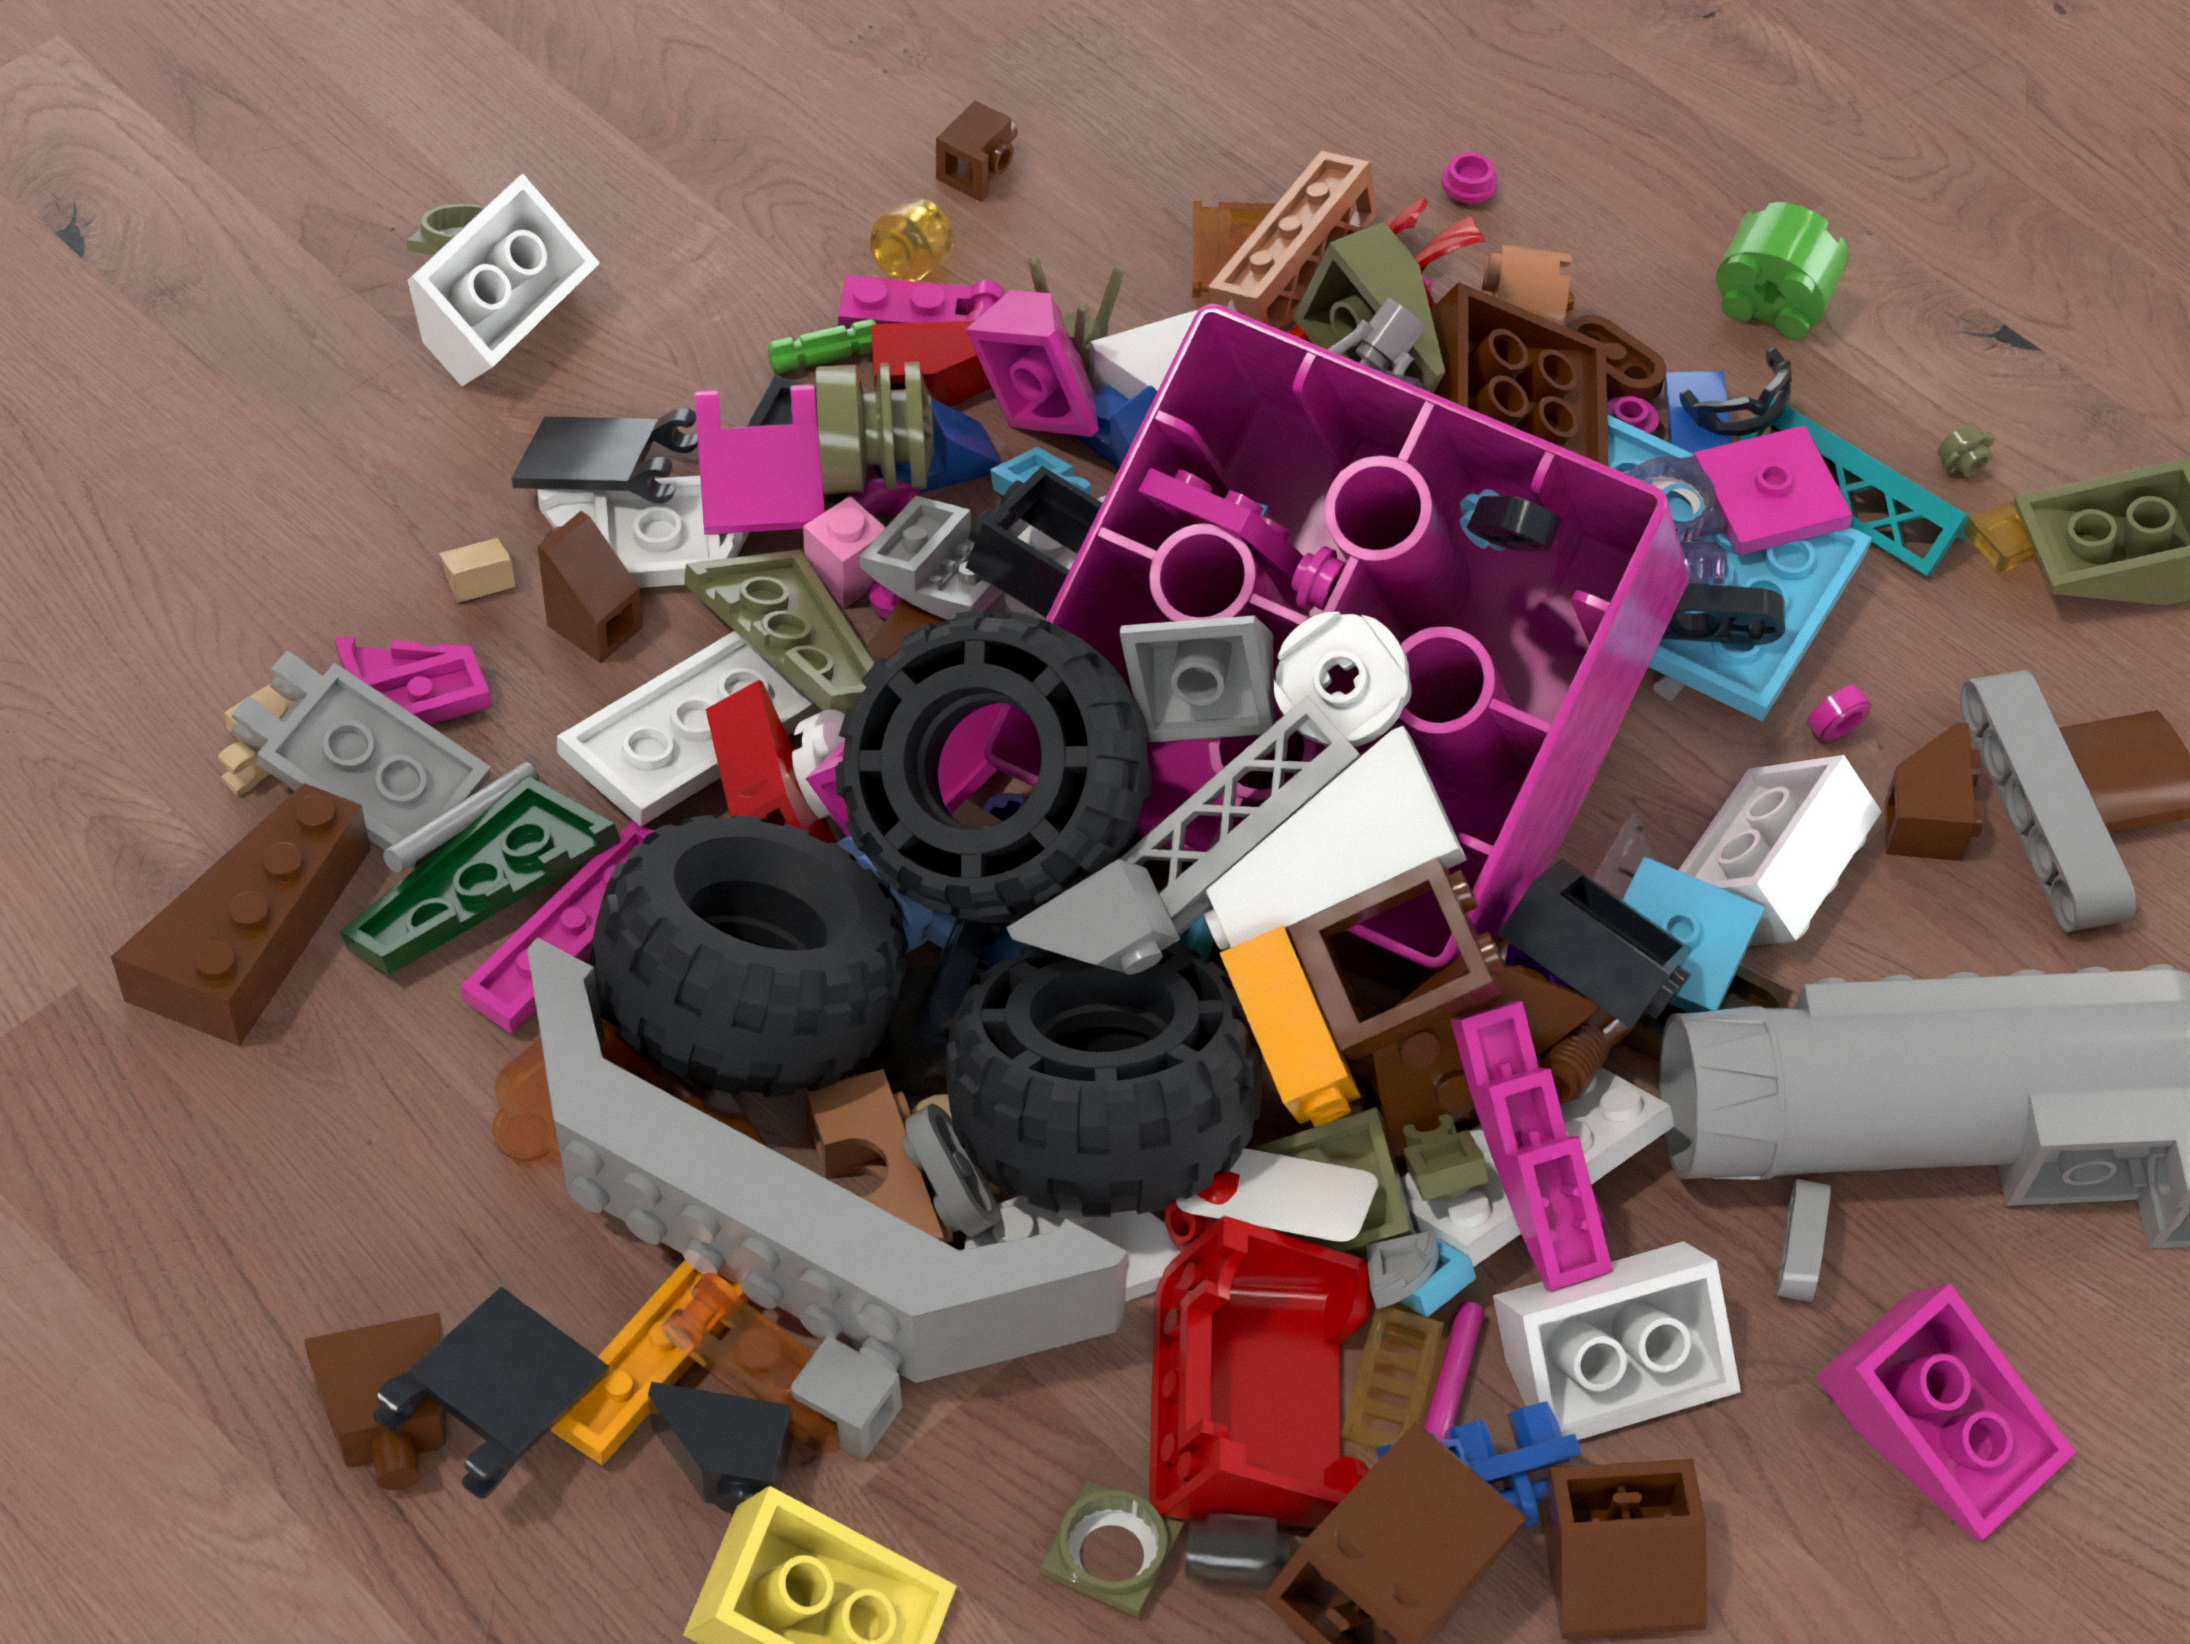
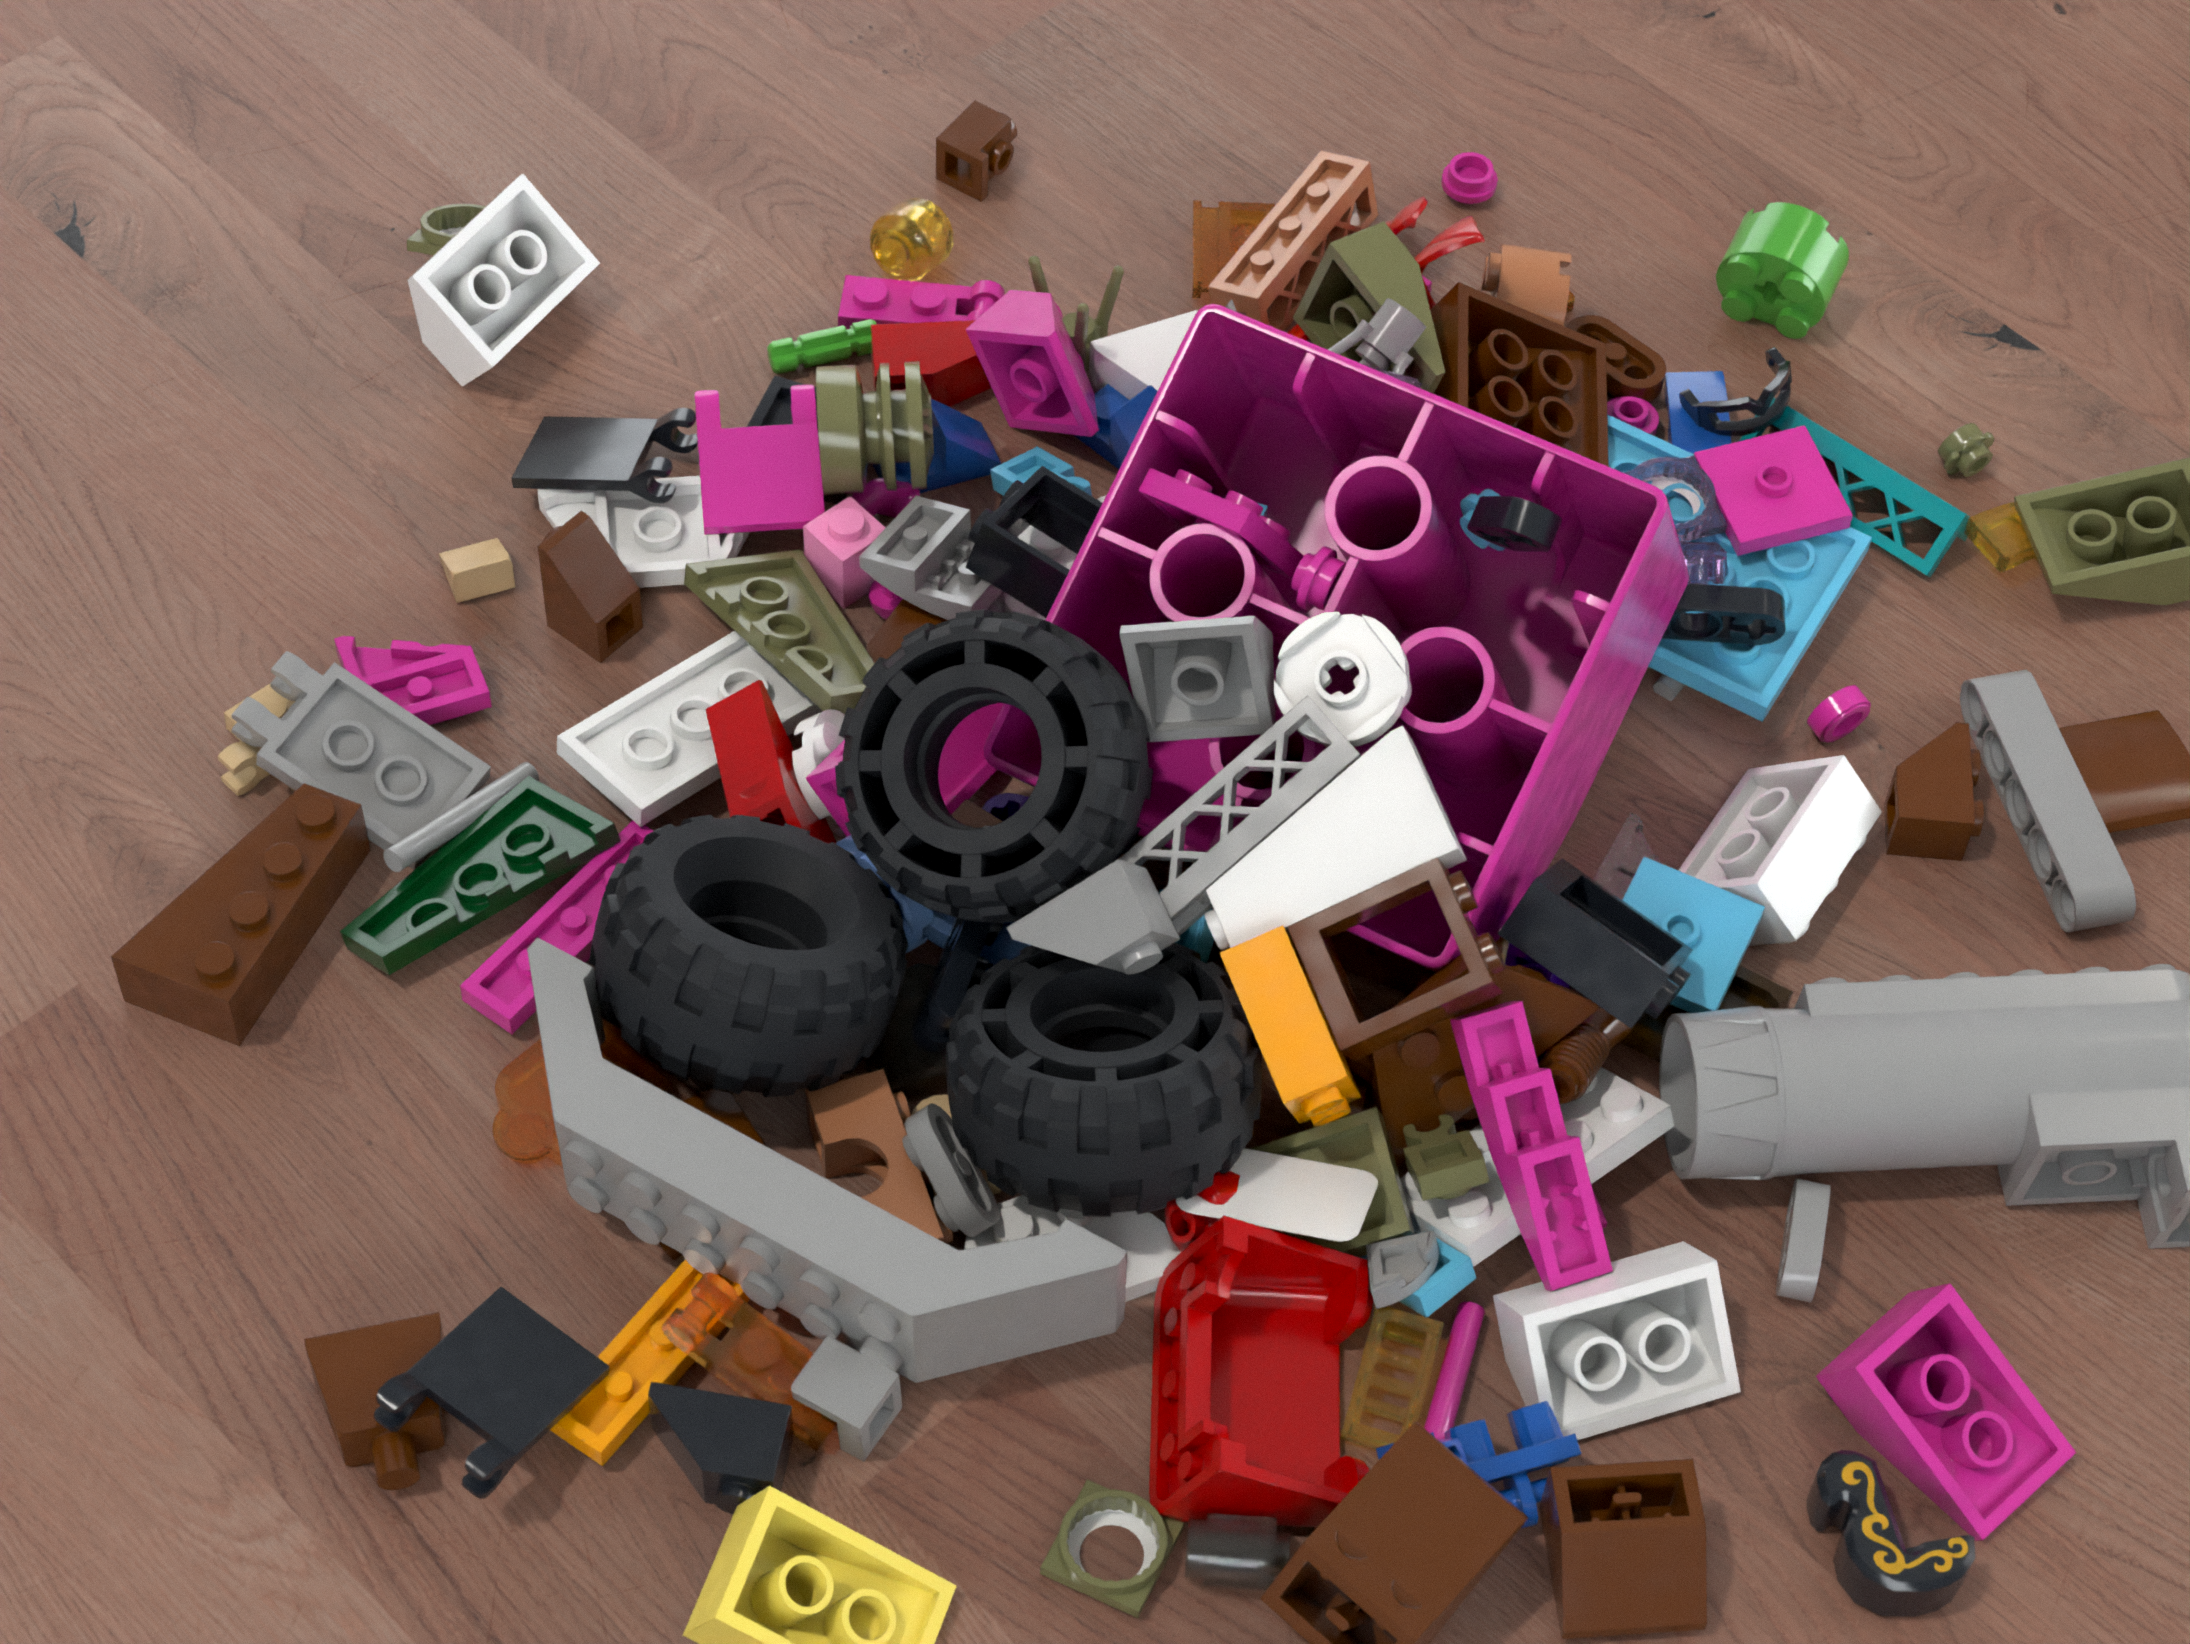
(1871, 1551): none -> black animal

